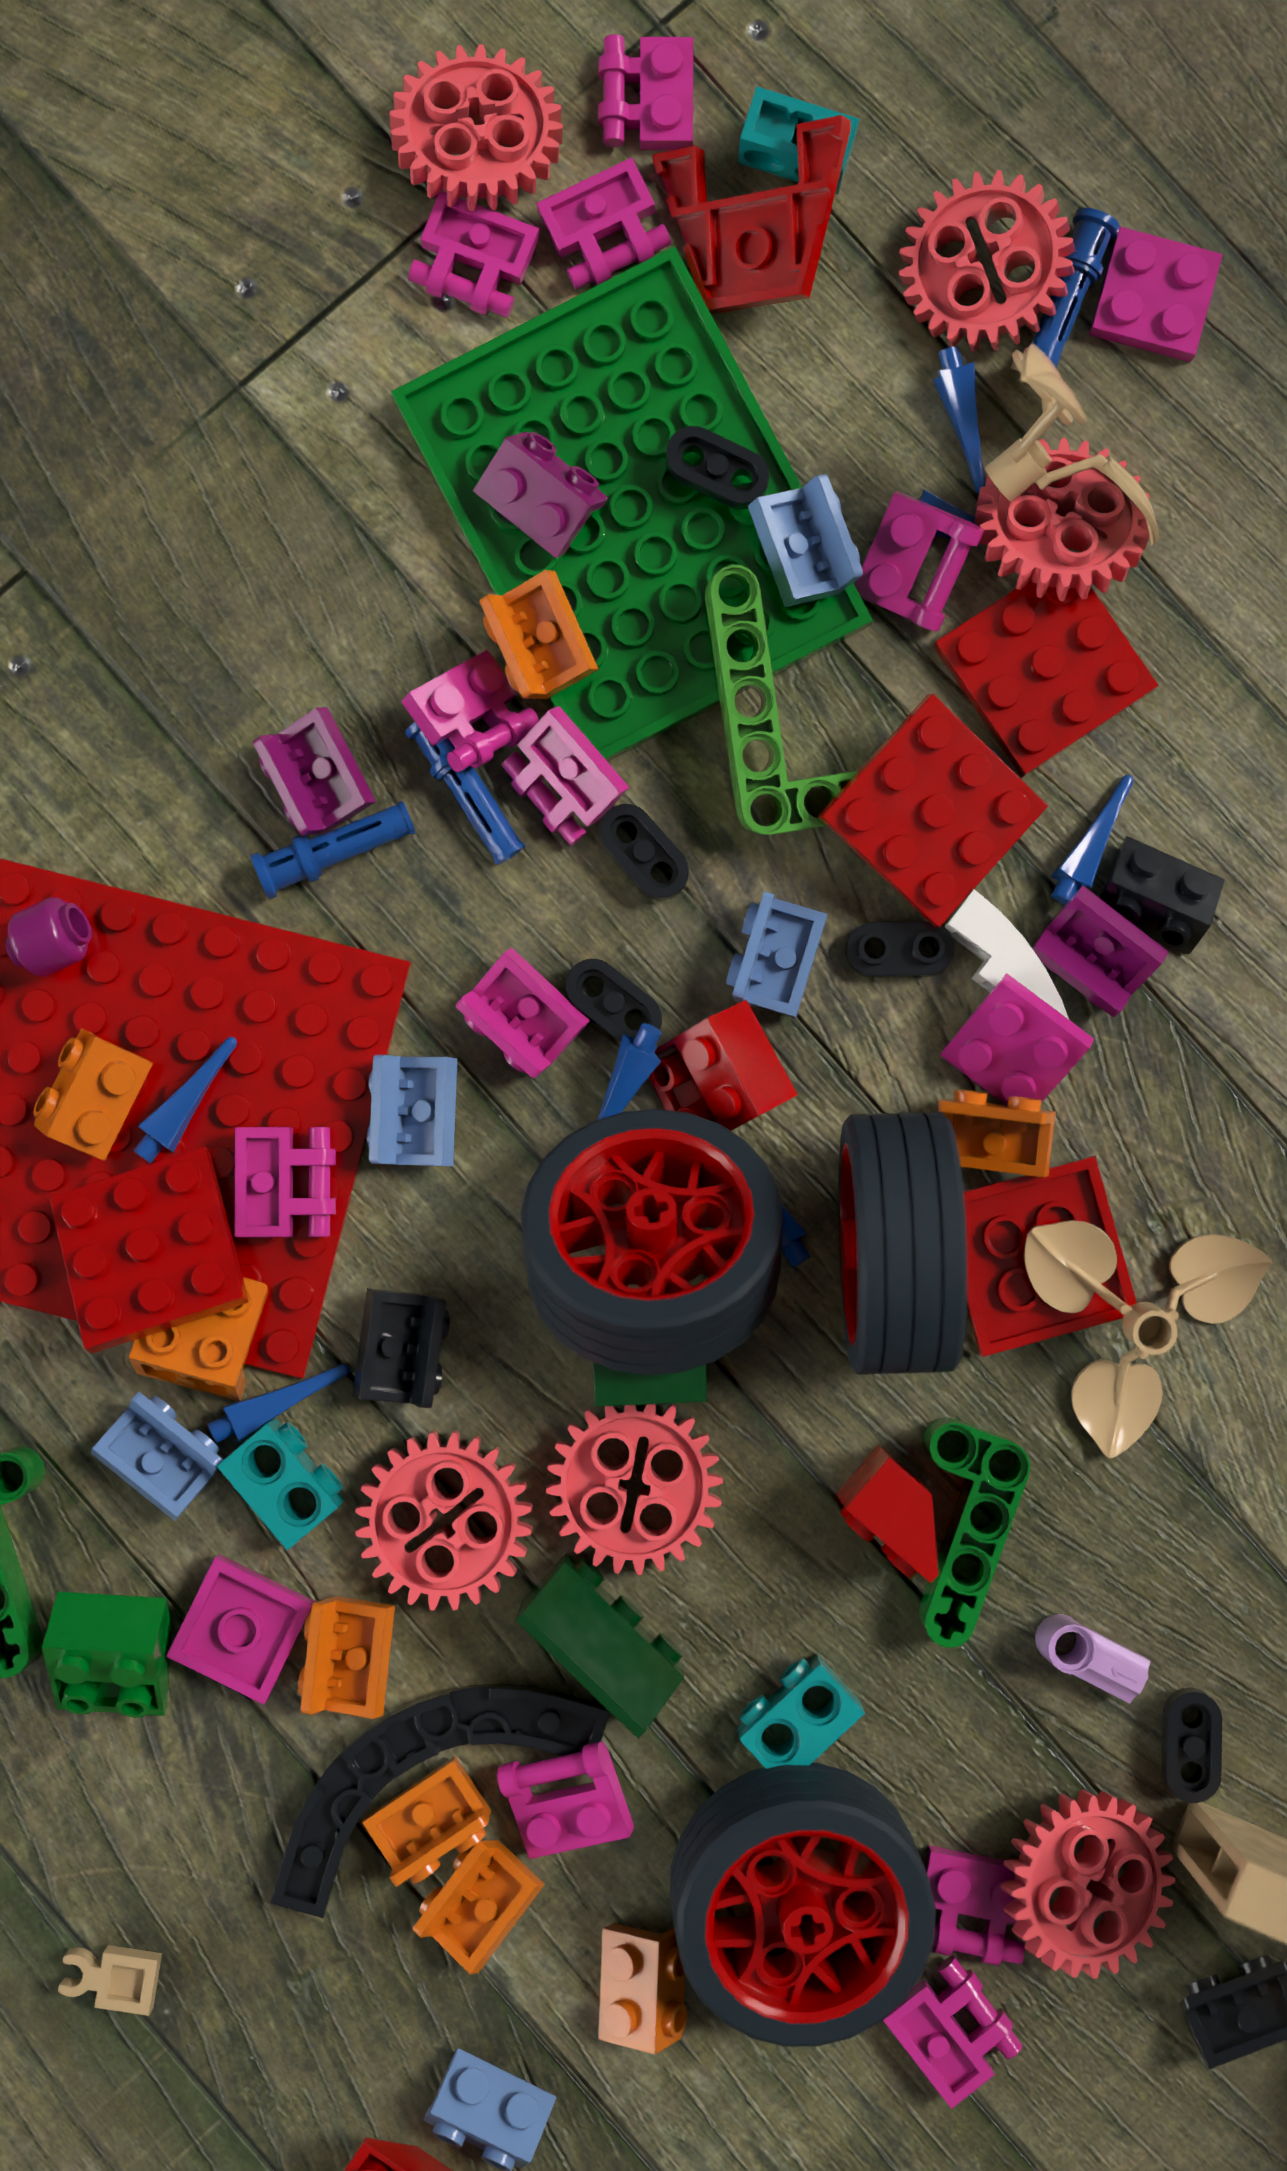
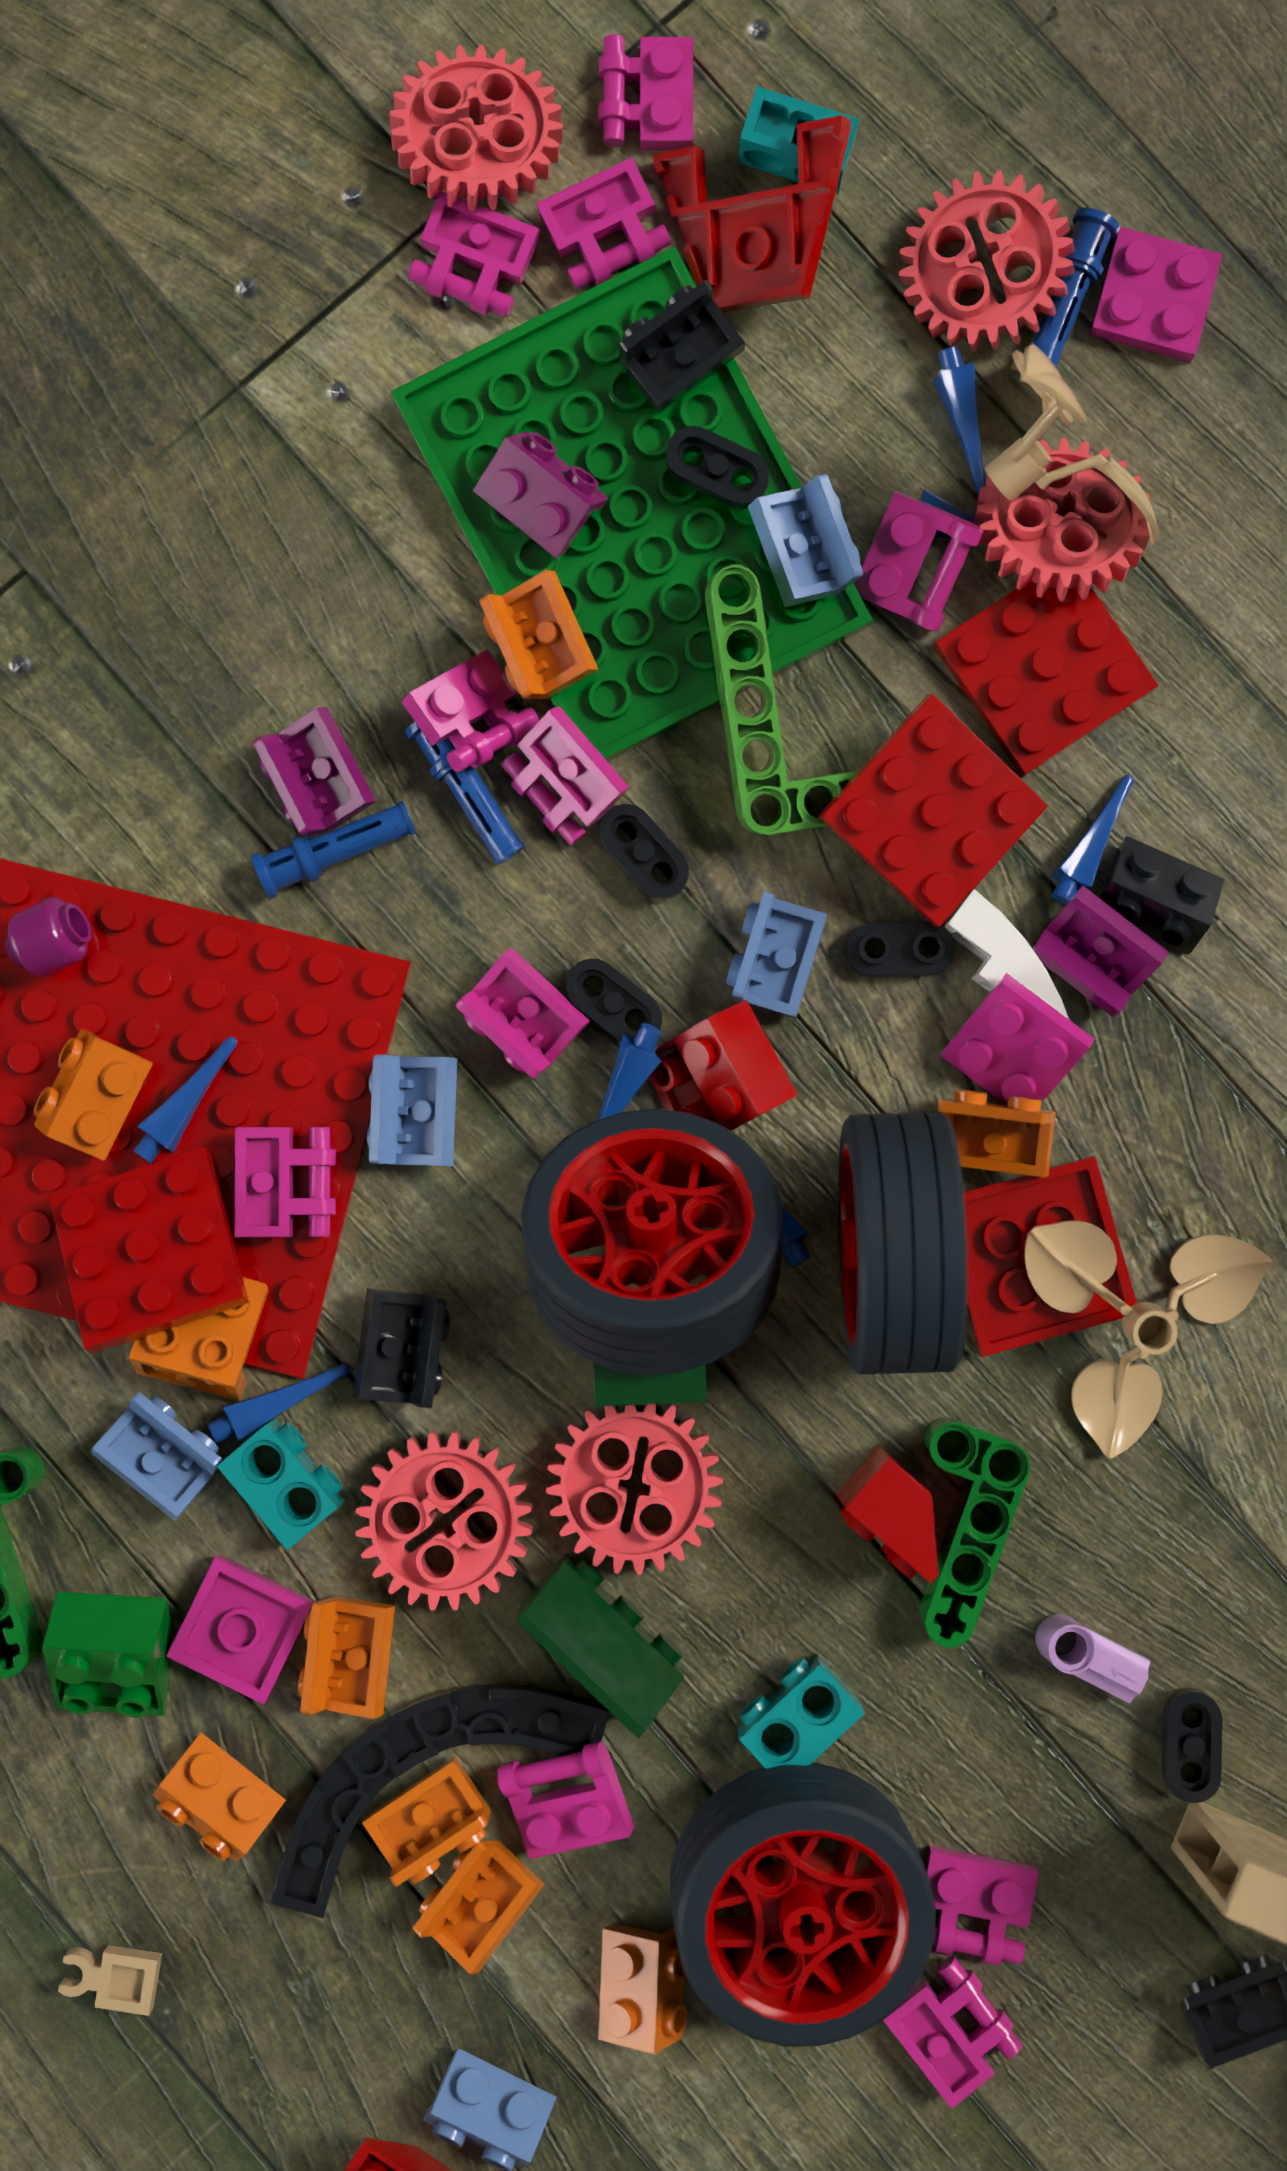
(217, 1799): none -> orange bracket
(679, 346): none -> black bracket
(1126, 1902): coral gear -> none

